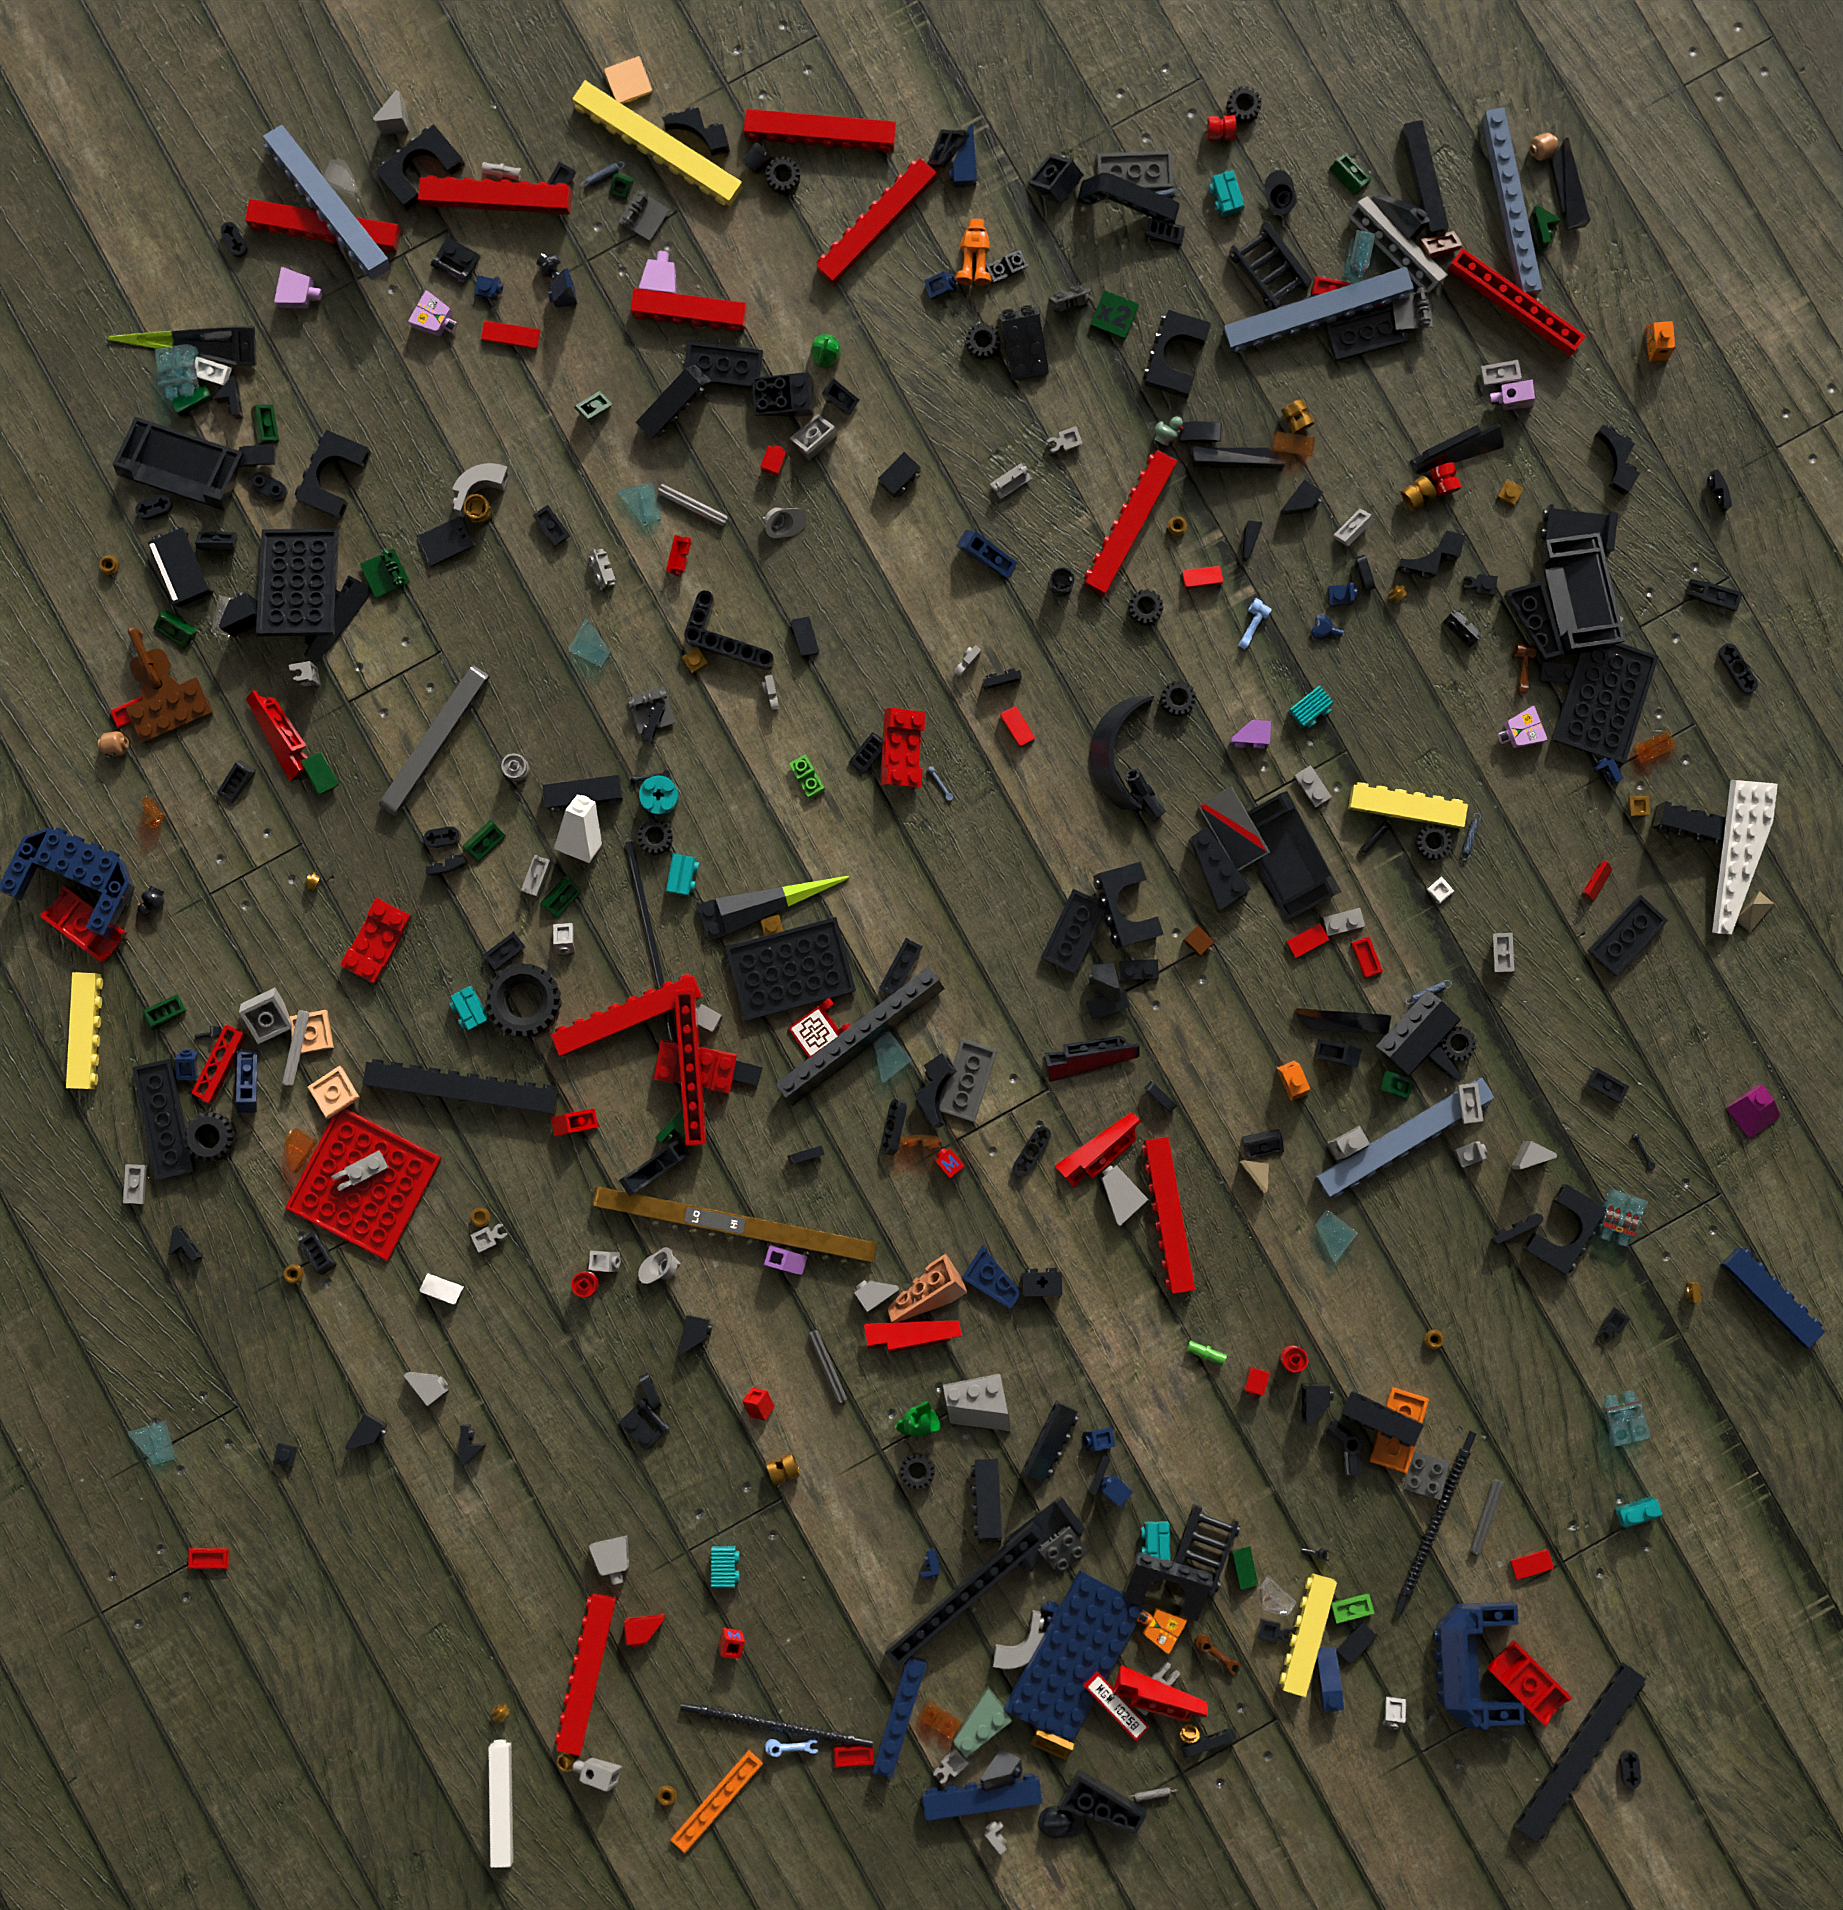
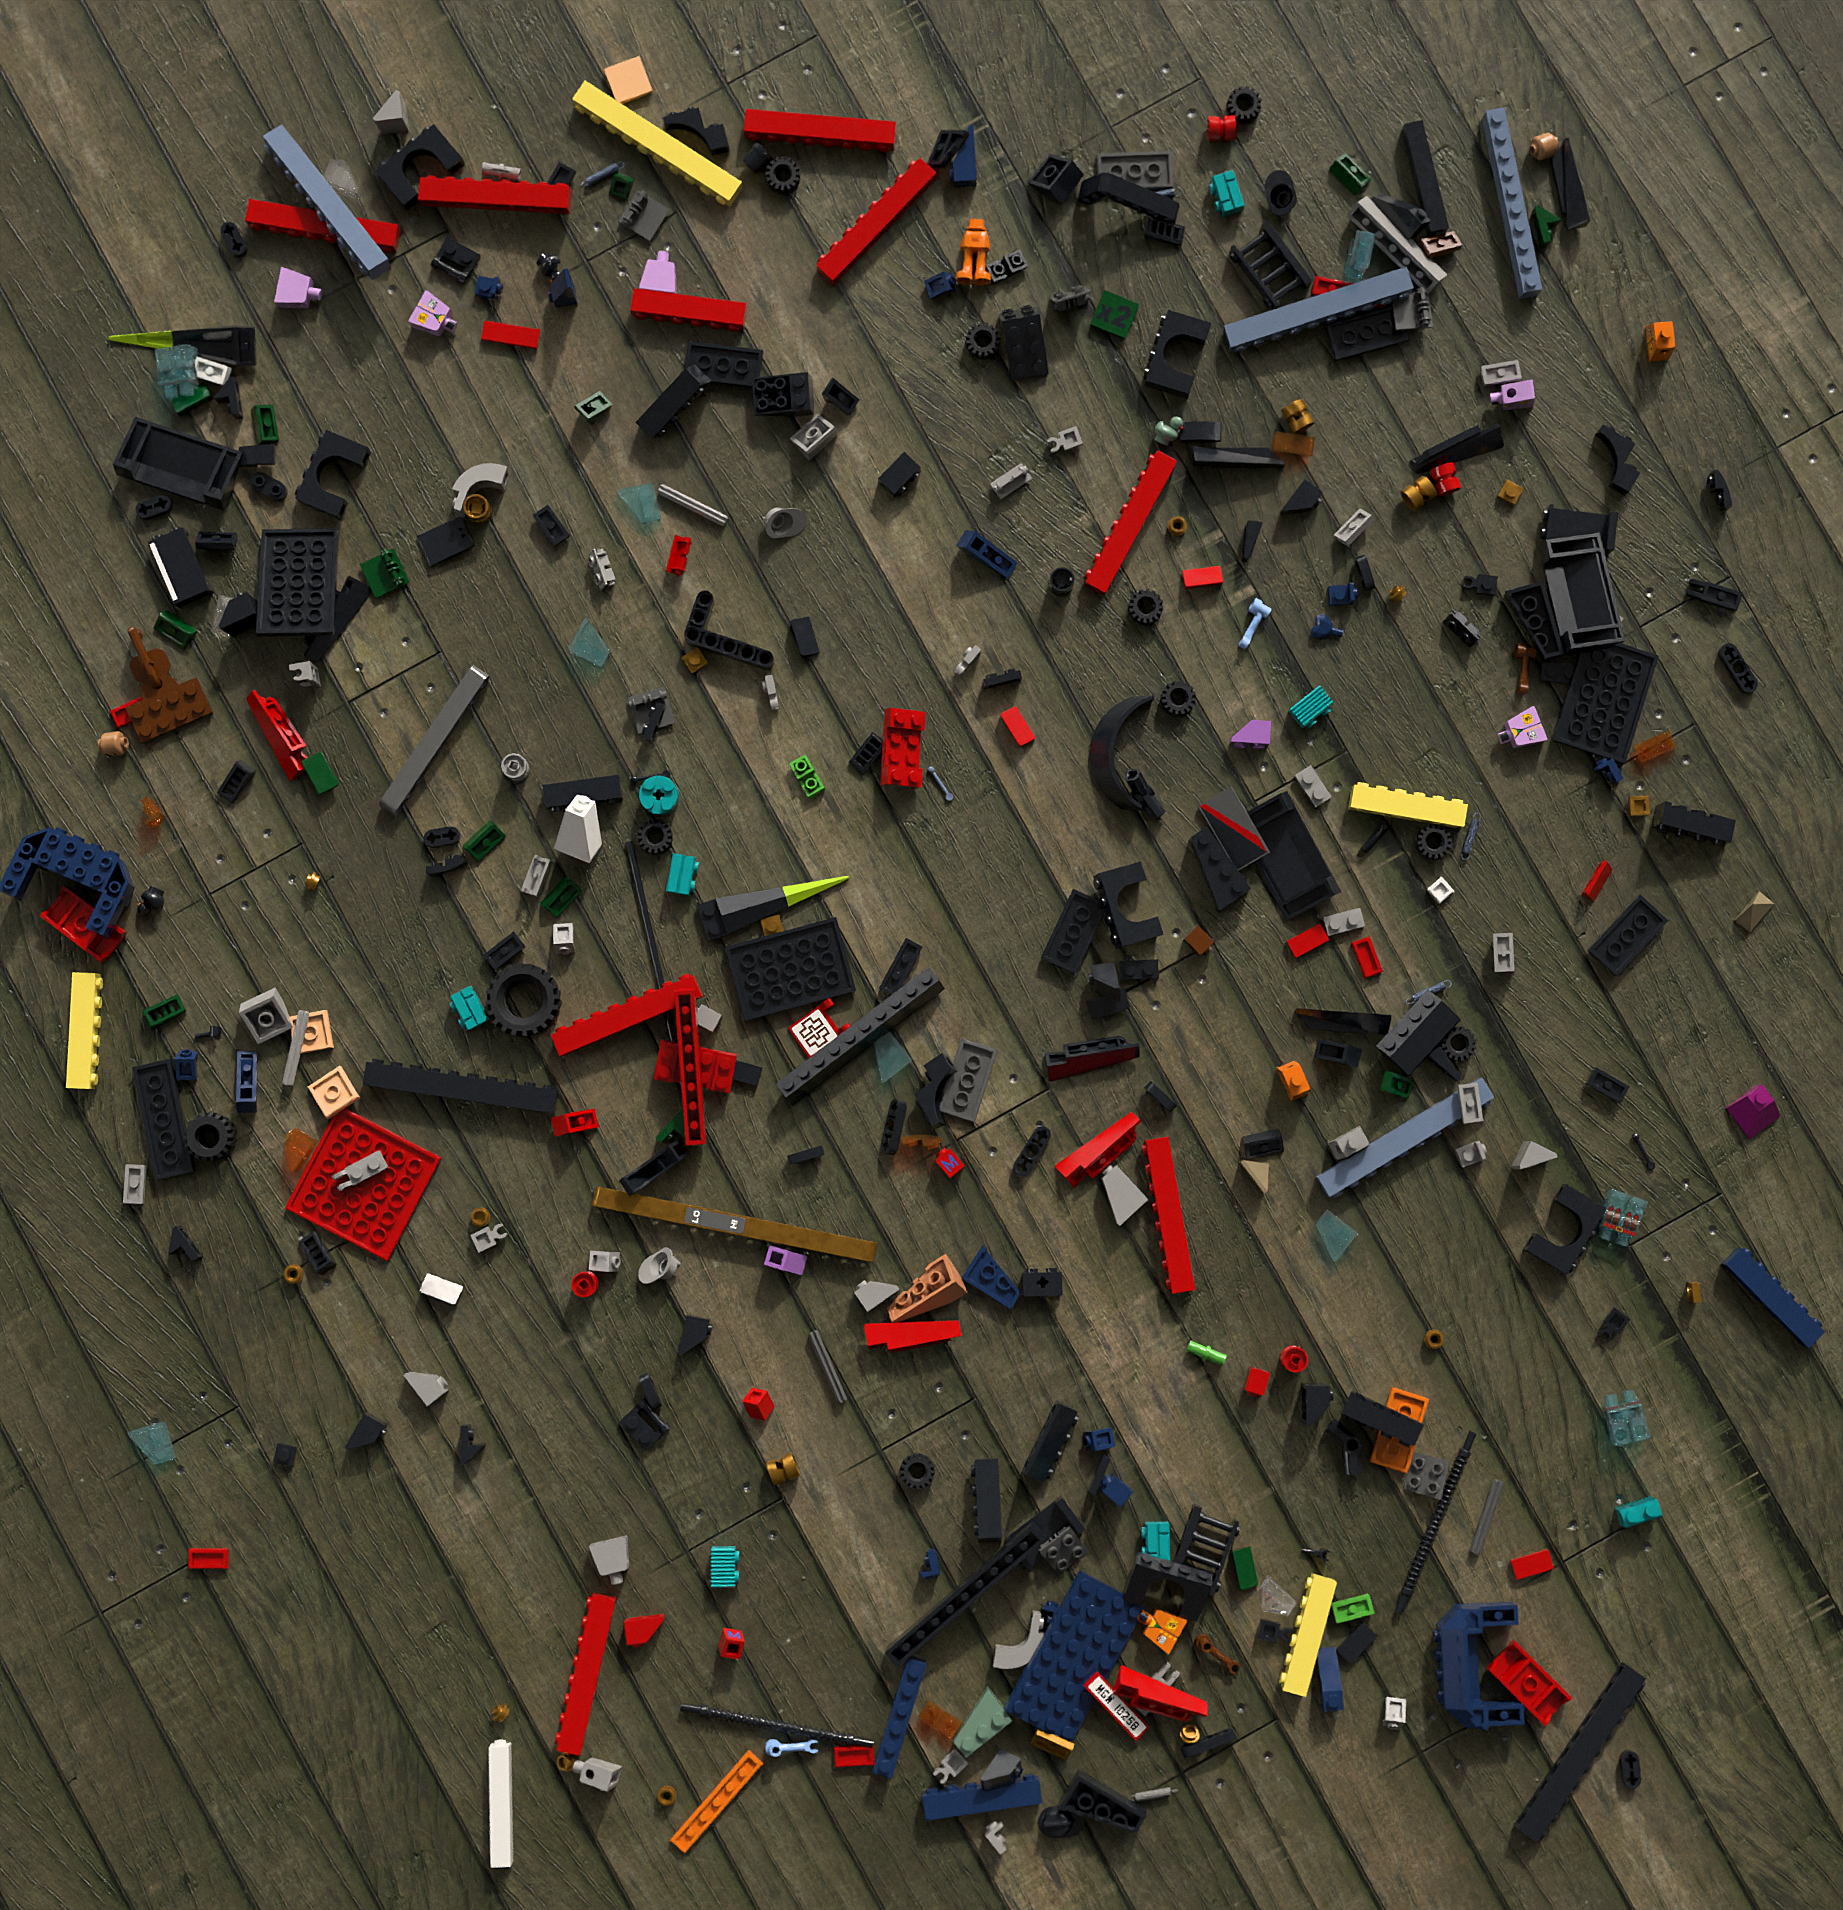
(103, 565): pearl gold plate -> none
(222, 1066): red fence -> none
(376, 940): red piece -> none
(773, 460): red brick -> none
(825, 351): green helmet -> none
(919, 1421): green helmet -> none
(978, 1403): light grey wedge -> none
(1427, 566): black arch -> none
(1516, 302): red brick -> none
(1518, 1227): black hinge -> none
(1746, 831): white wing -> none

